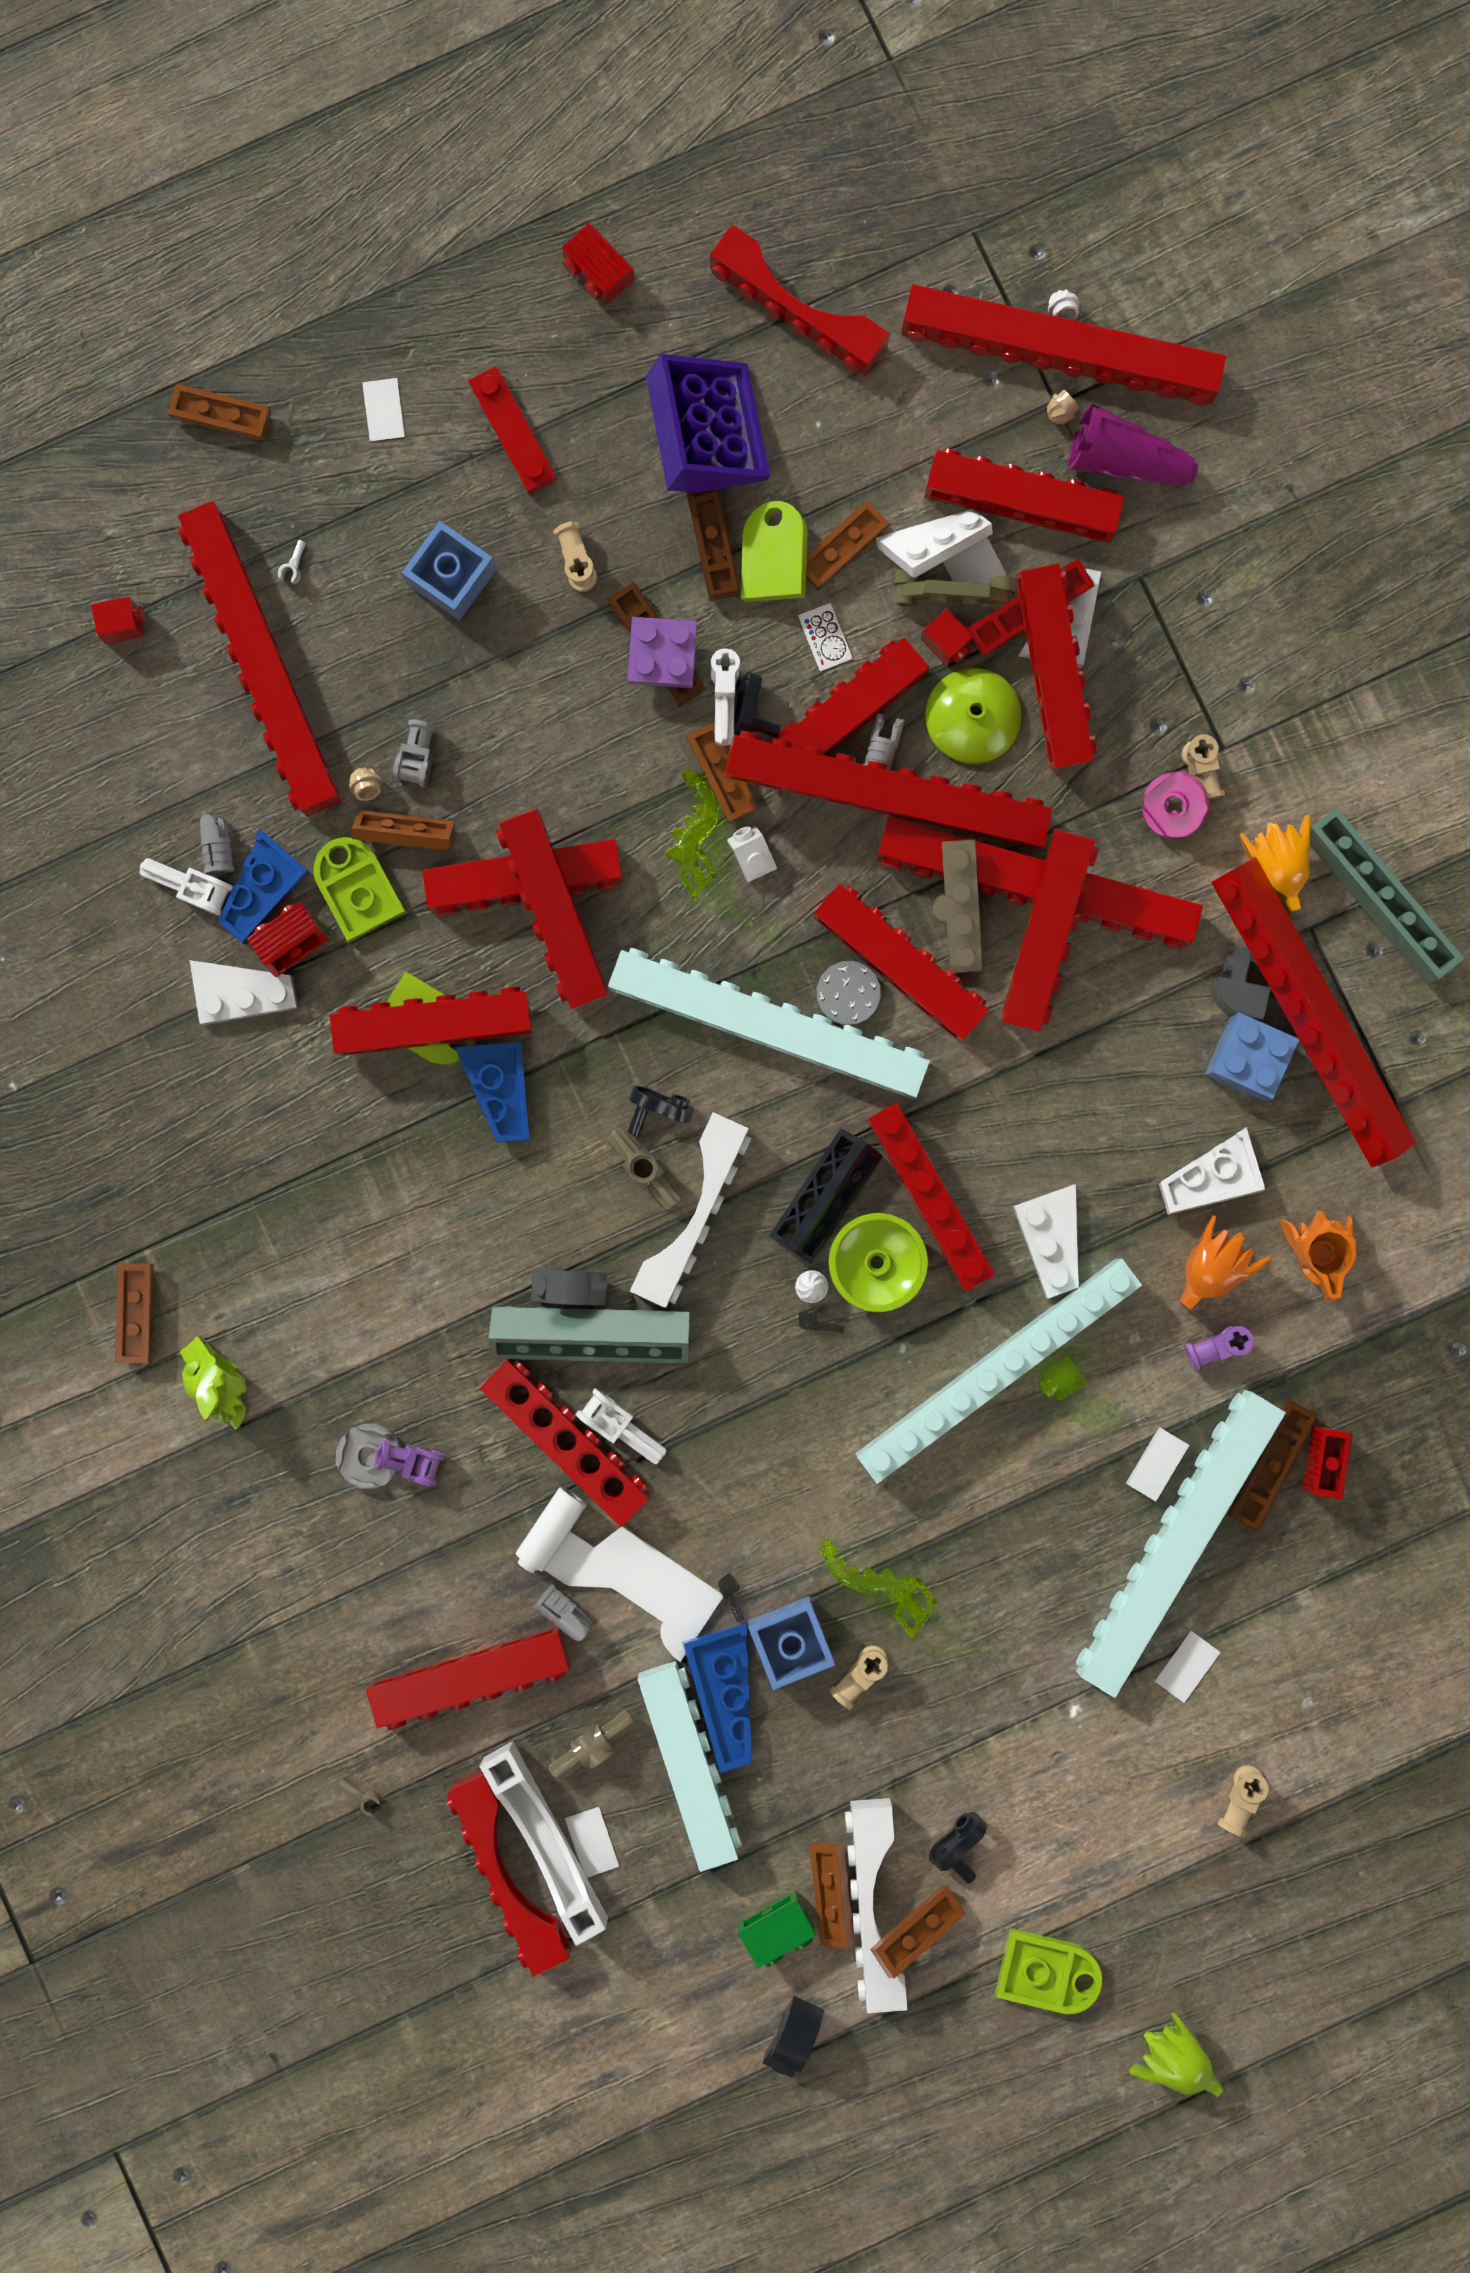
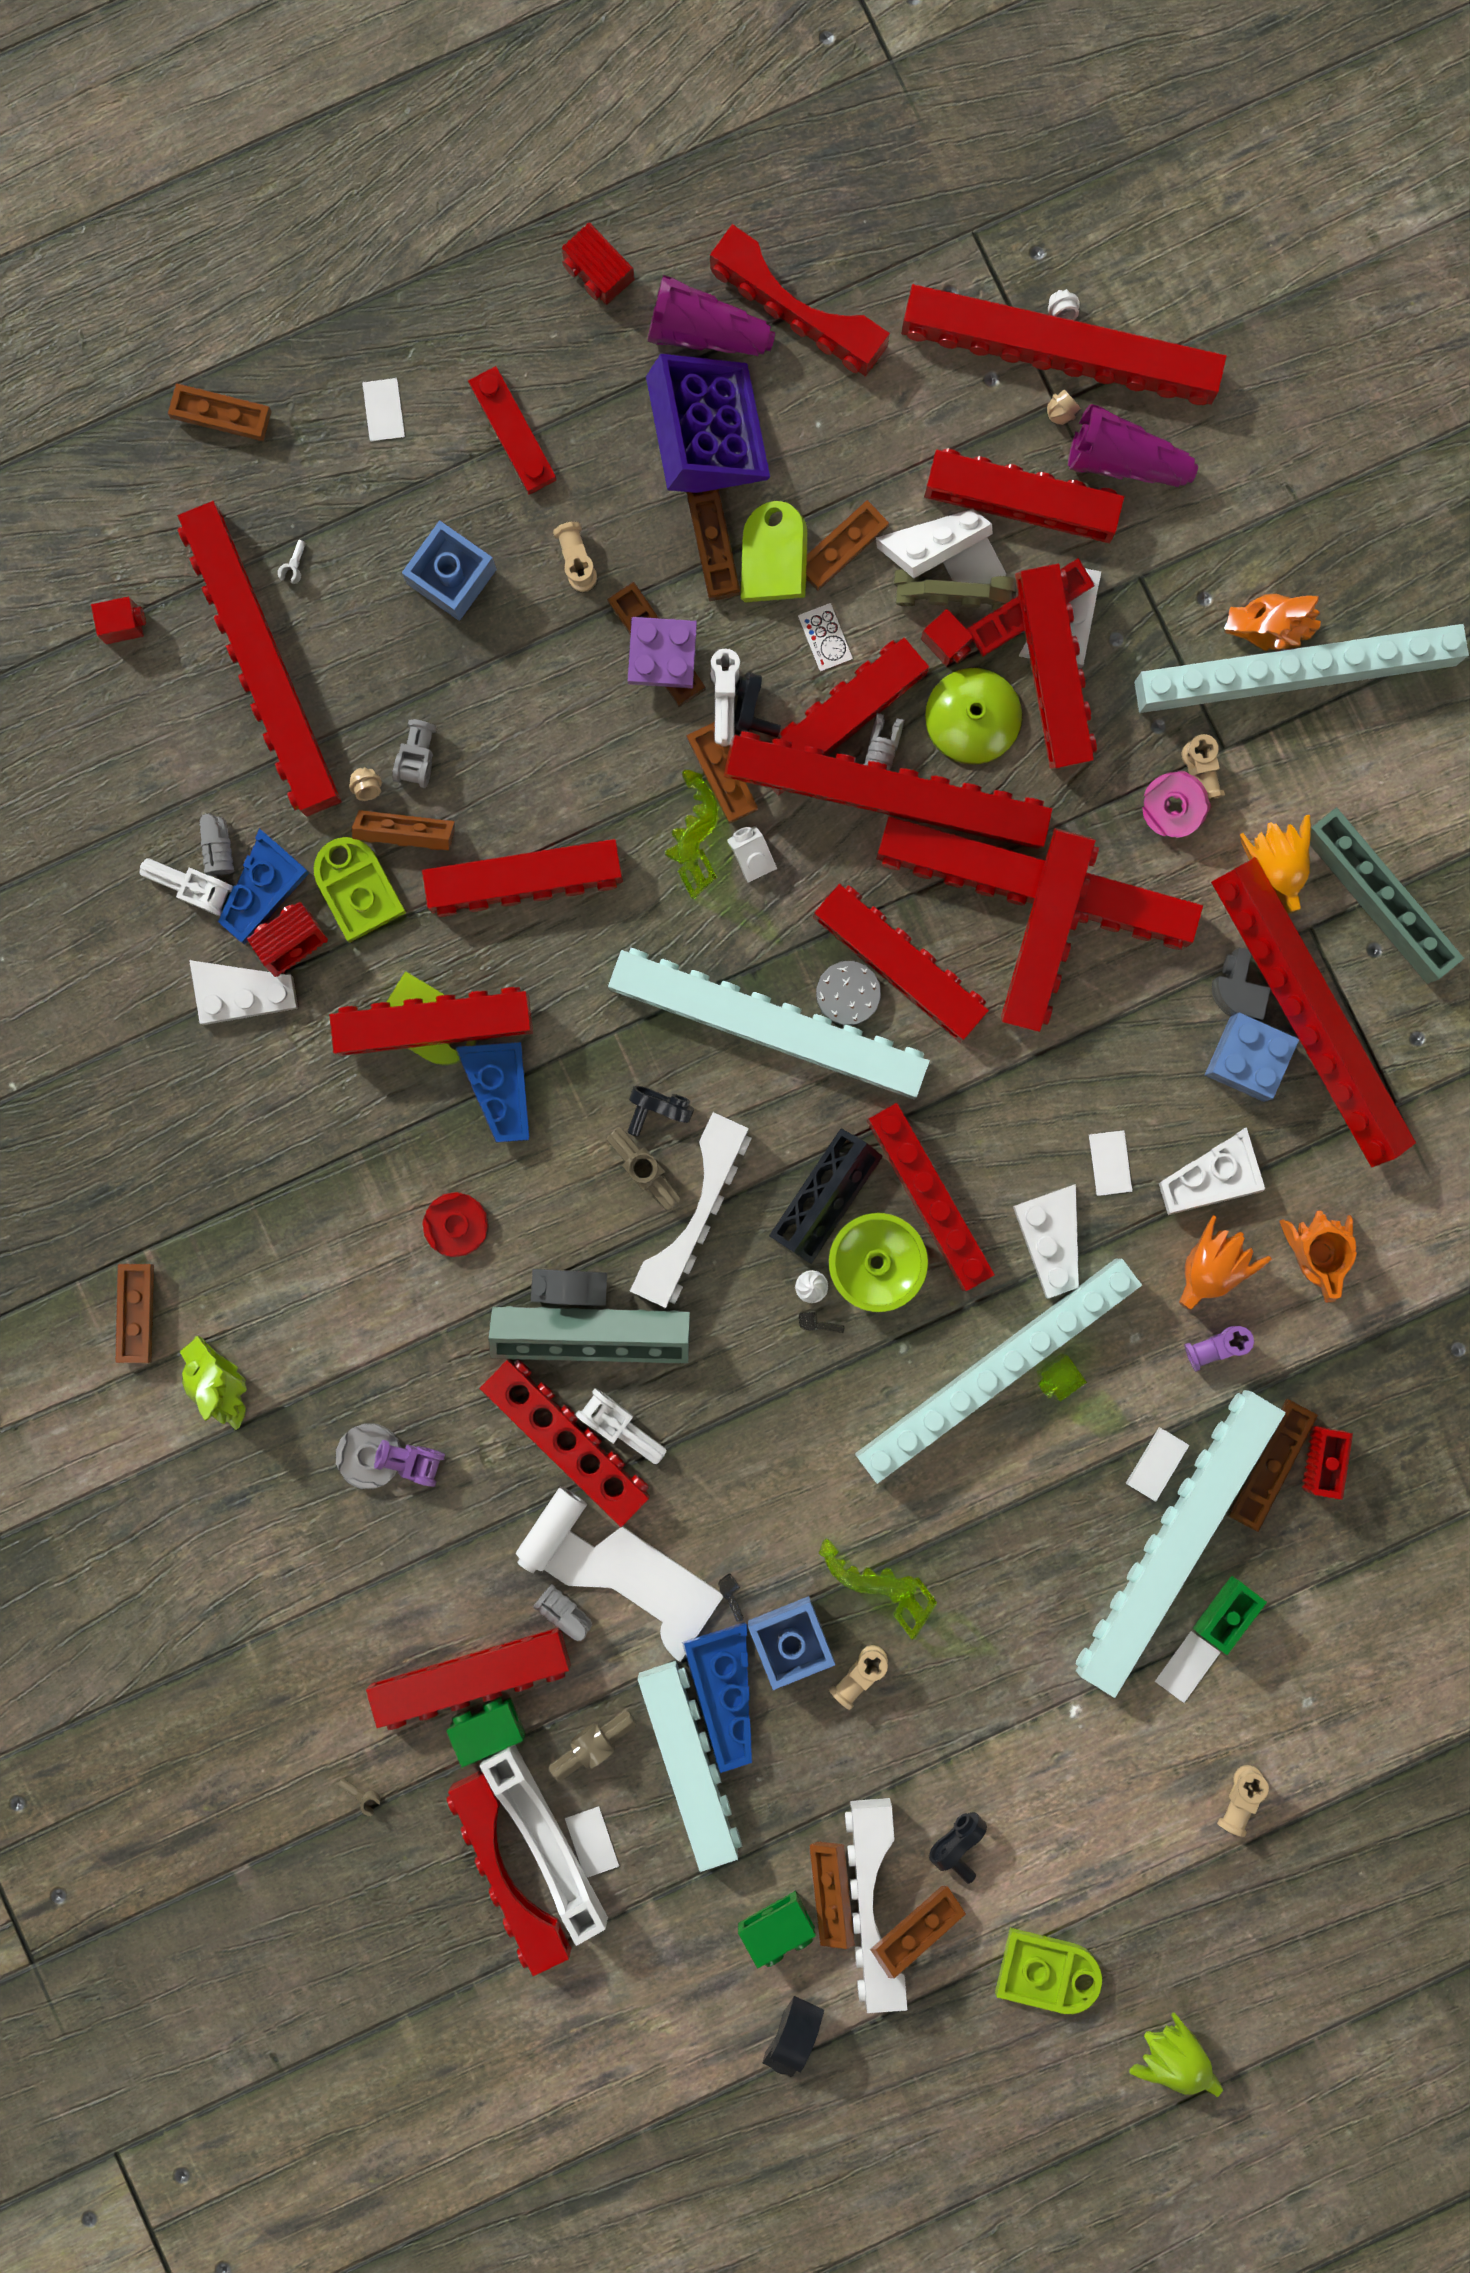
(455, 1224): none -> red tile
(485, 1731): none -> green brick
(553, 908): red brick -> none
(701, 322): none -> magenta cone
(960, 906): dark tan hinge -> none
(1110, 1163): none -> white sticker
(1229, 1615): none -> green brick
(1275, 621): none -> orange piece
(1301, 668): none -> light aqua brick

